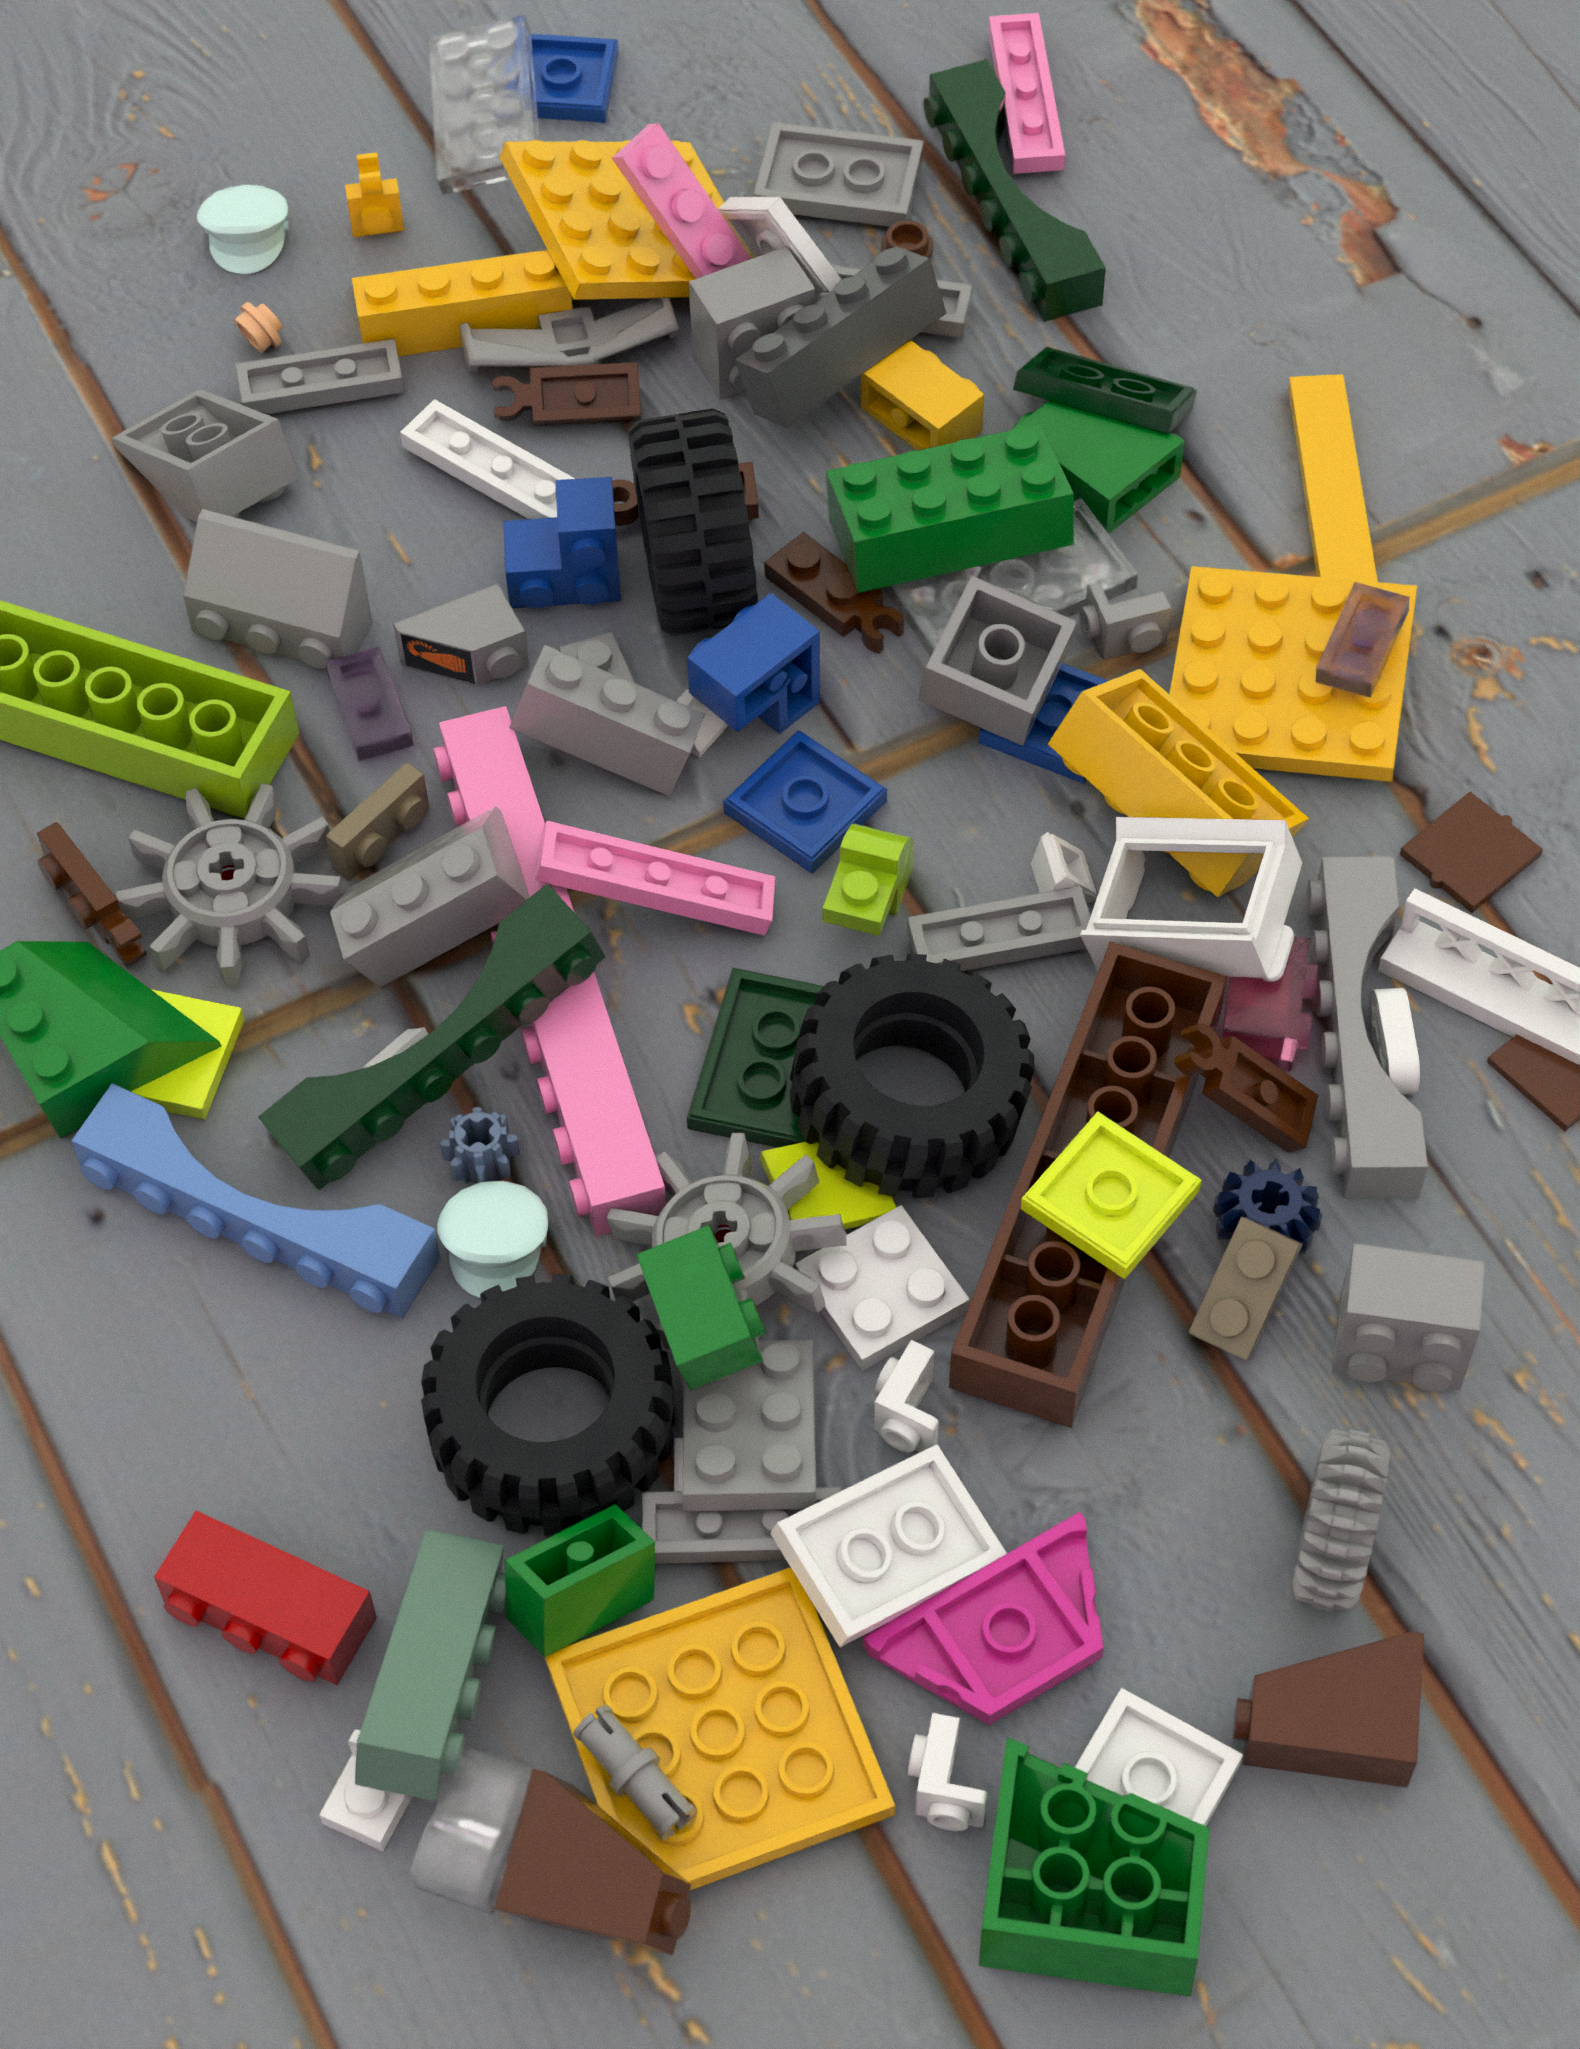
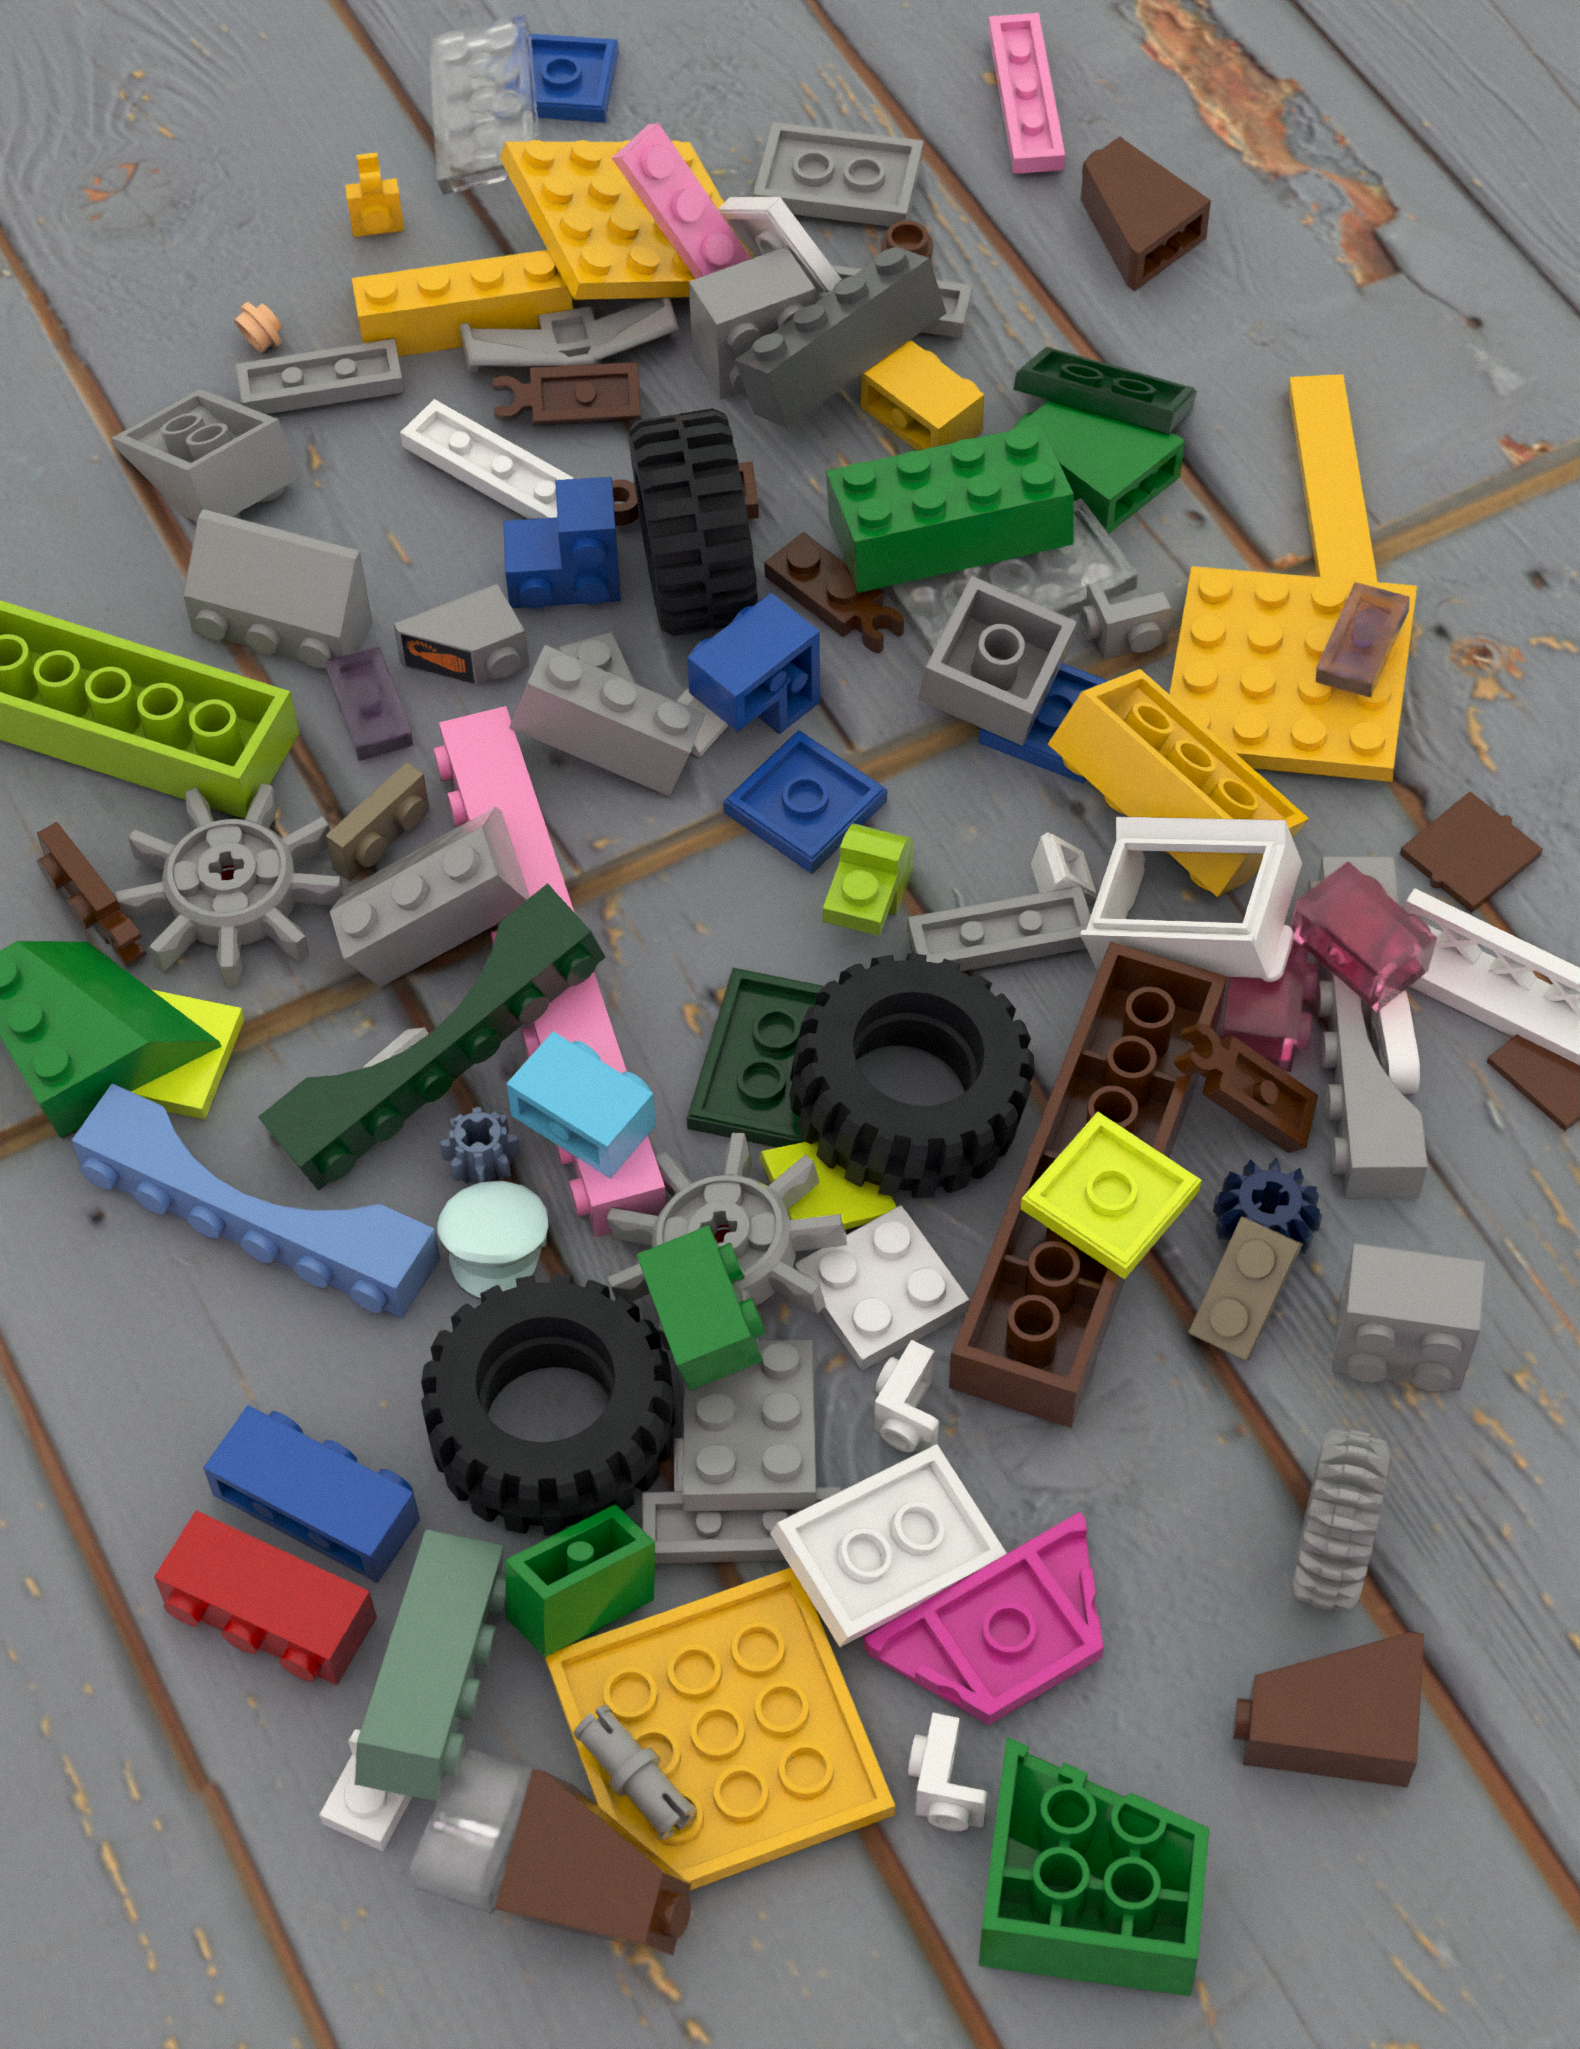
(244, 227): light aqua piece -> none
(313, 1492): none -> blue brick
(582, 1103): none -> medium azure brick
(655, 878): bright pink plate -> none
(1053, 259): dark green arch -> none
(1141, 211): none -> reddish brown slope
(1159, 1759): white plate -> none
(1363, 935): none -> clear pink brick

